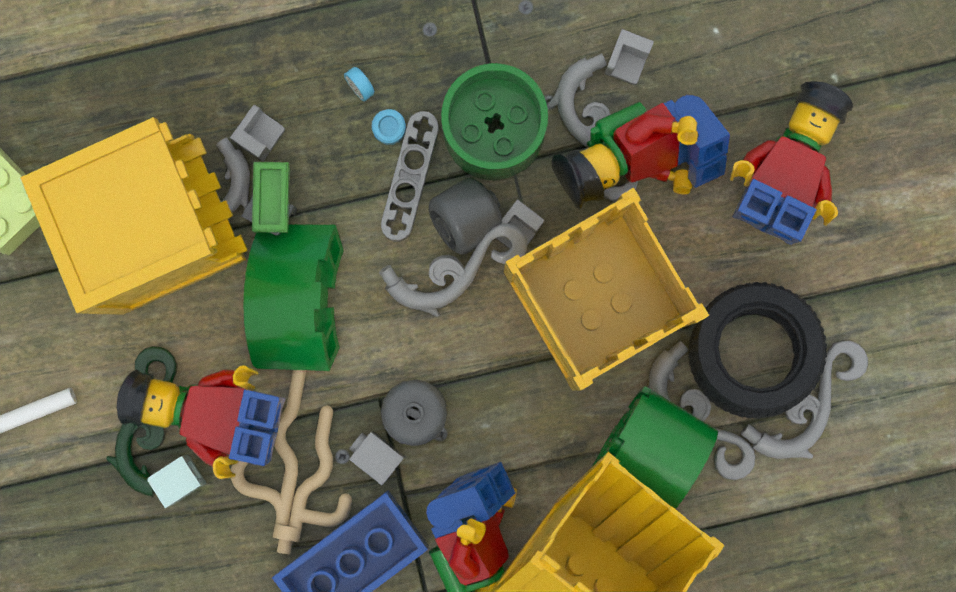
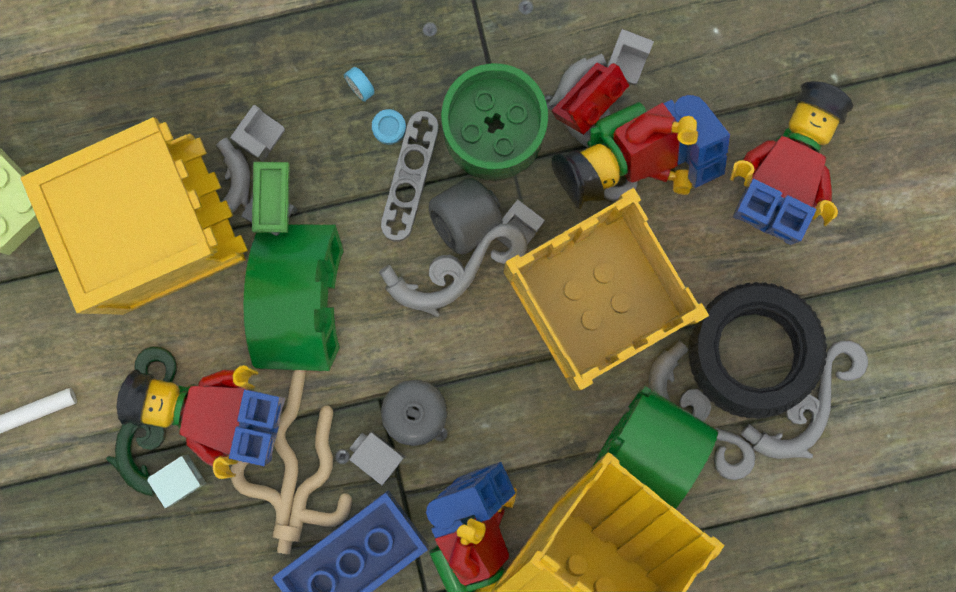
(591, 97): none -> red bracket

